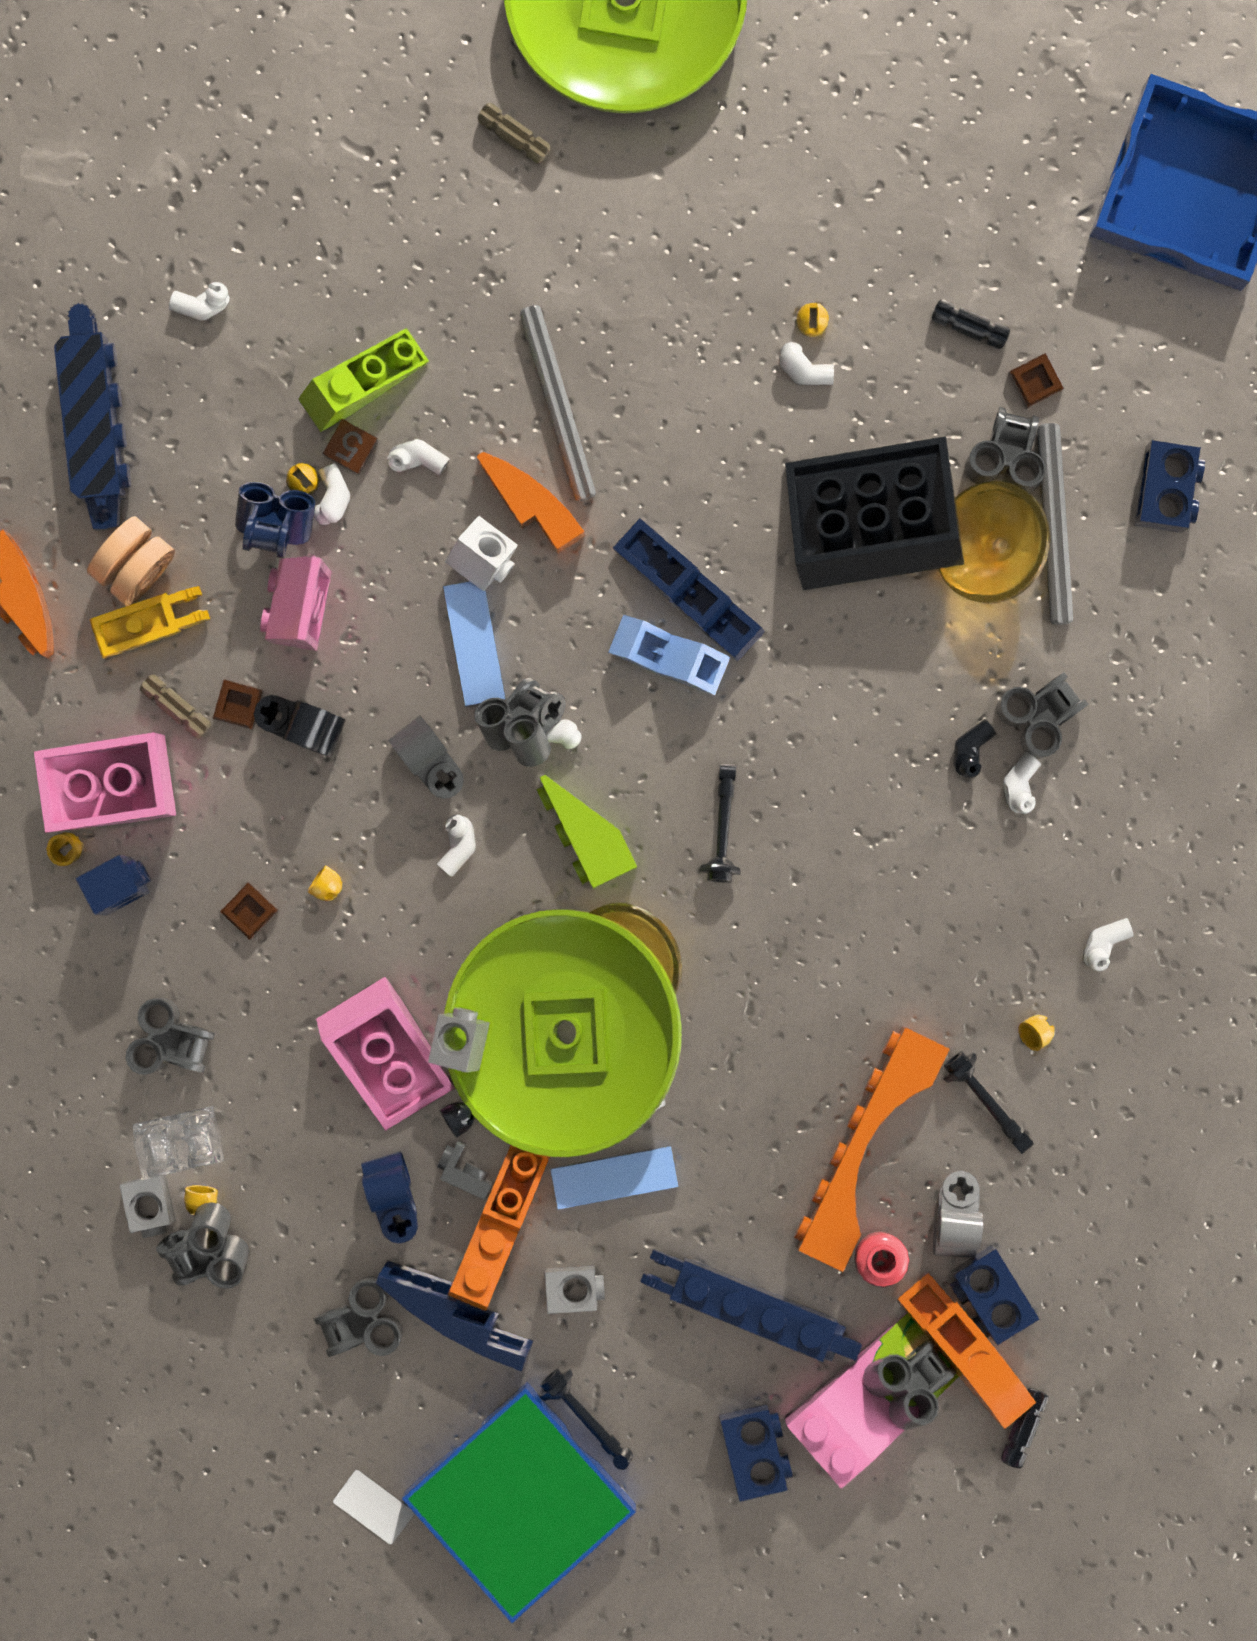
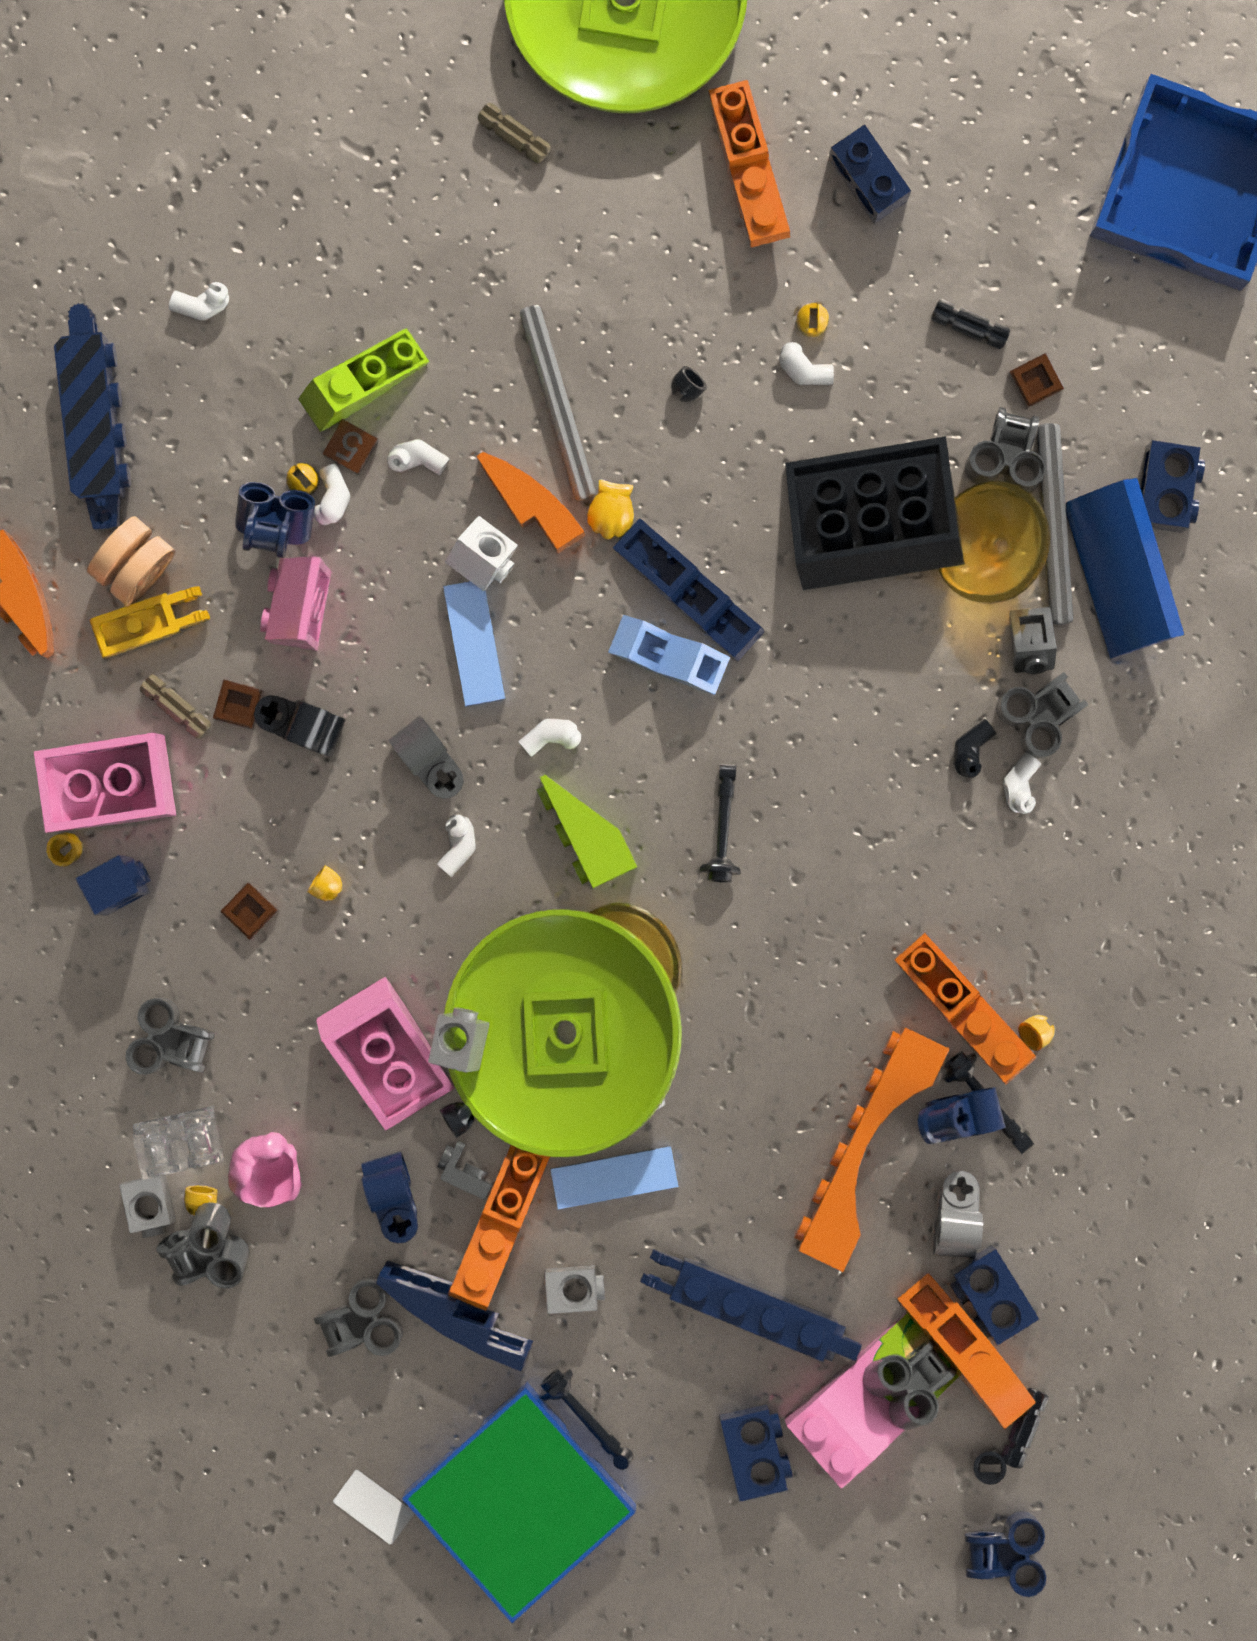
(265, 1171): none -> bright pink hair
(521, 721): dark grey piece -> none
(611, 509): none -> yellow animal
(688, 384): none -> black hinge
(748, 163): none -> orange slope
(869, 174): none -> dark blue brick
(894, 1266): coral head -> none
(961, 1116): none -> dark blue piece
(965, 1009): none -> orange slope
(990, 1458): none -> black hinge
(1006, 1555): none -> dark blue piece
(1033, 640): none -> dark grey bracket
(1101, 942): white arm -> none
(1123, 568): none -> blue slope

